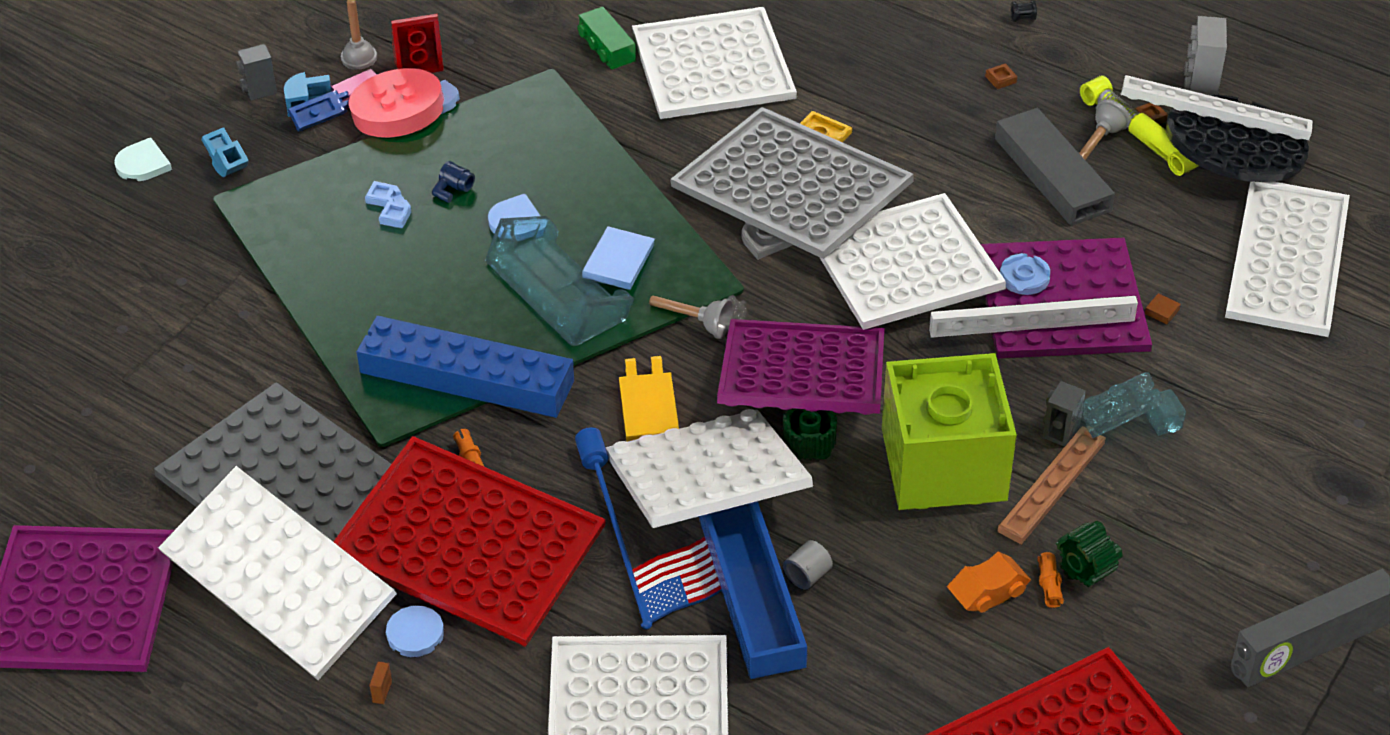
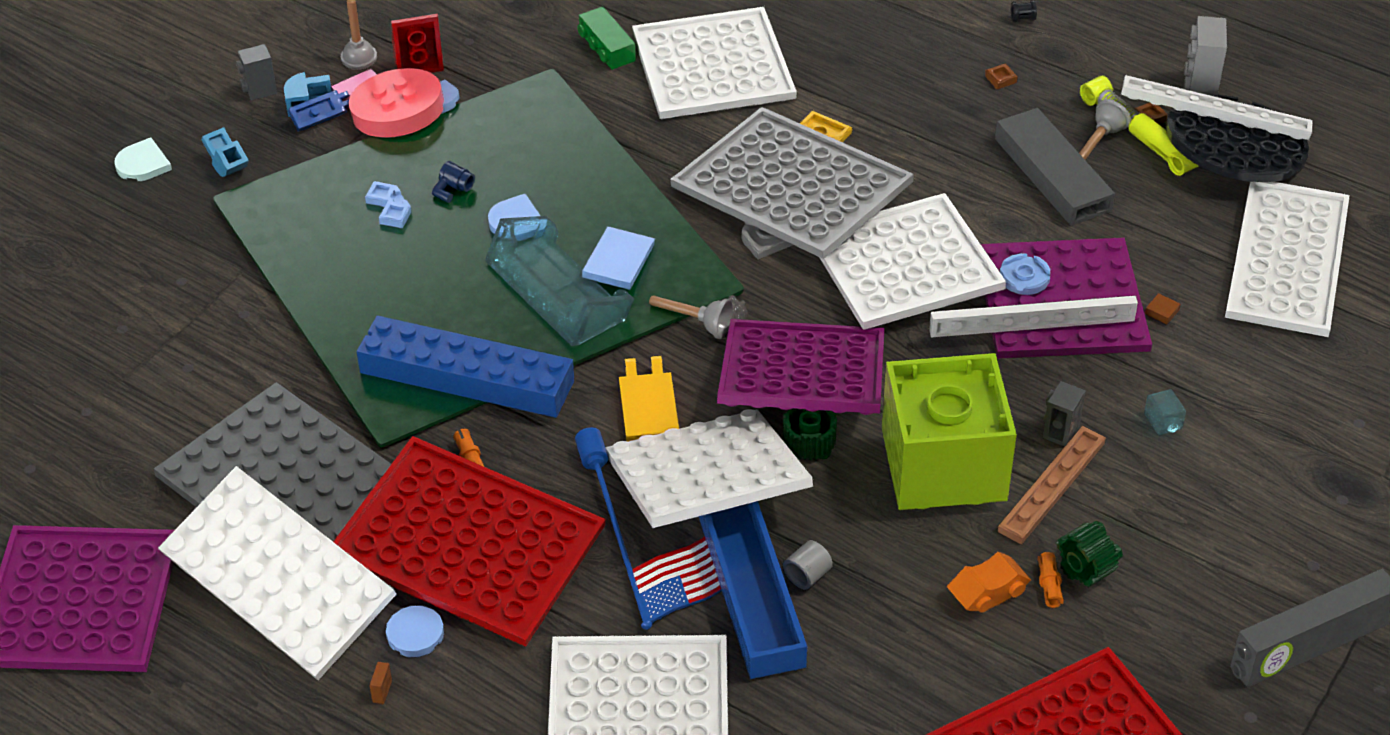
(1120, 404): clear light blue plate -> none

